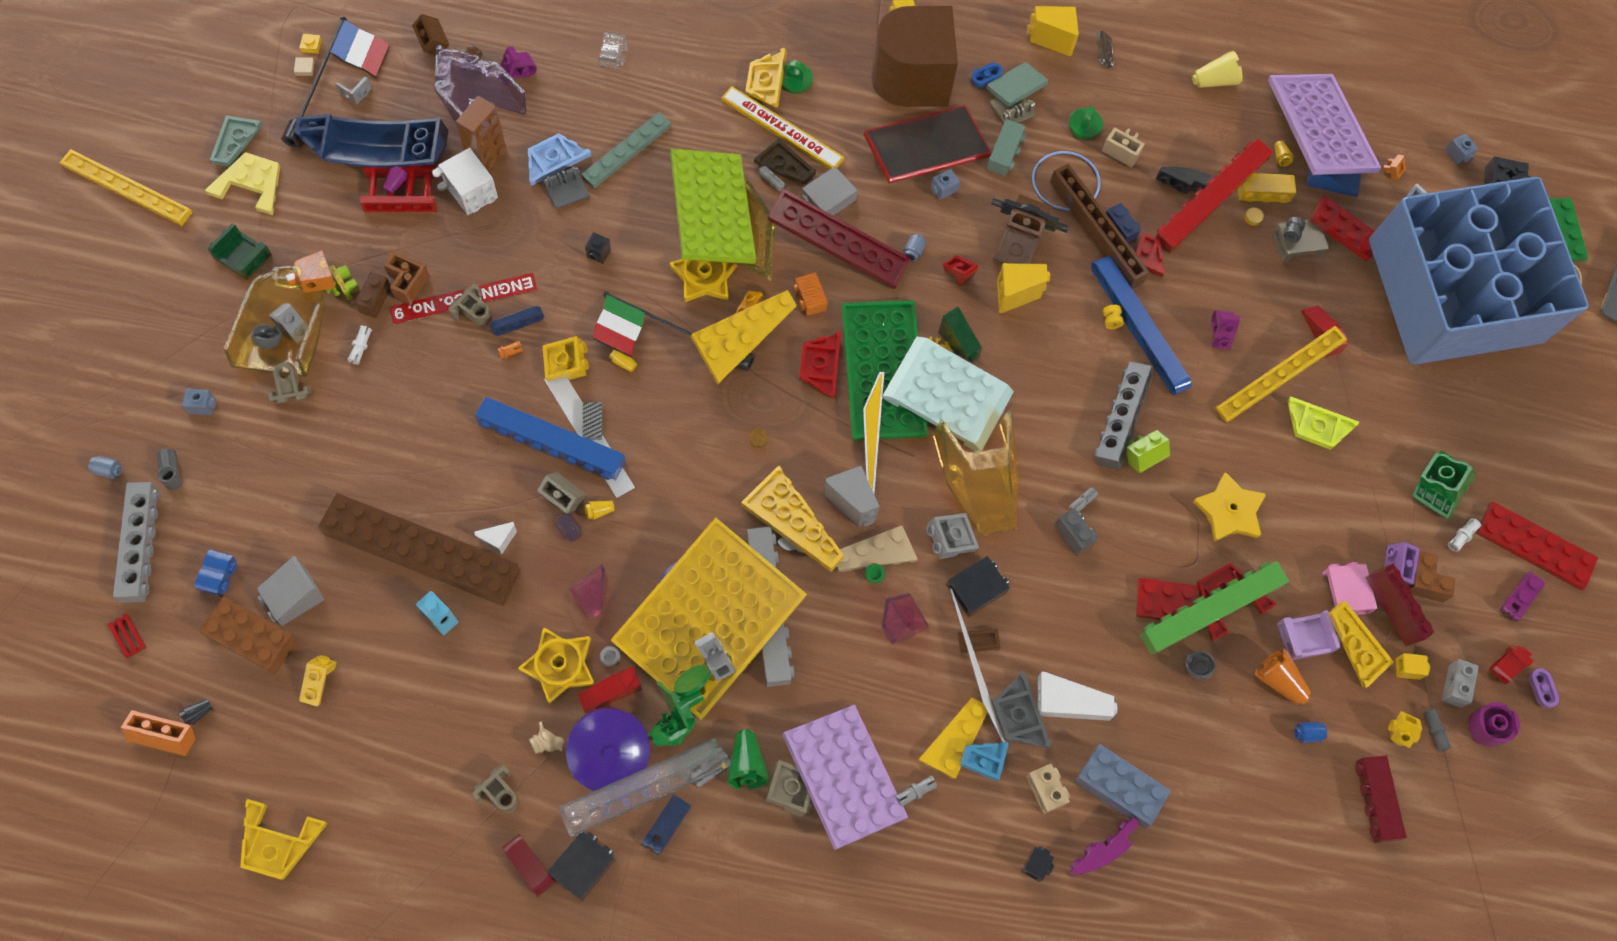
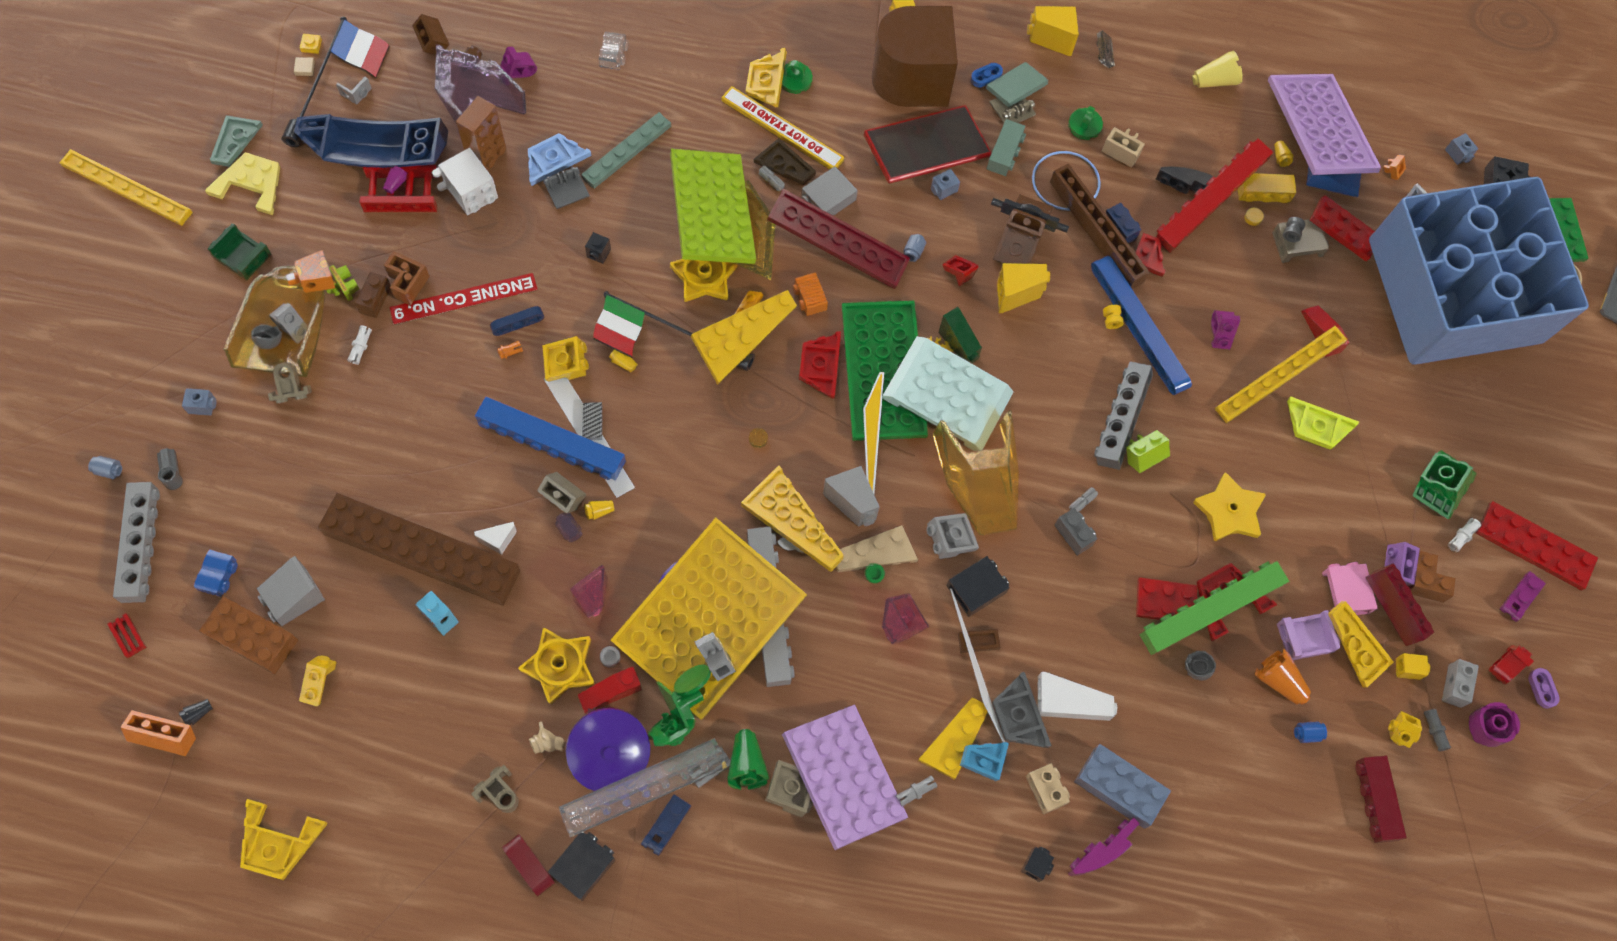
(470, 306): dark tan pin -> none

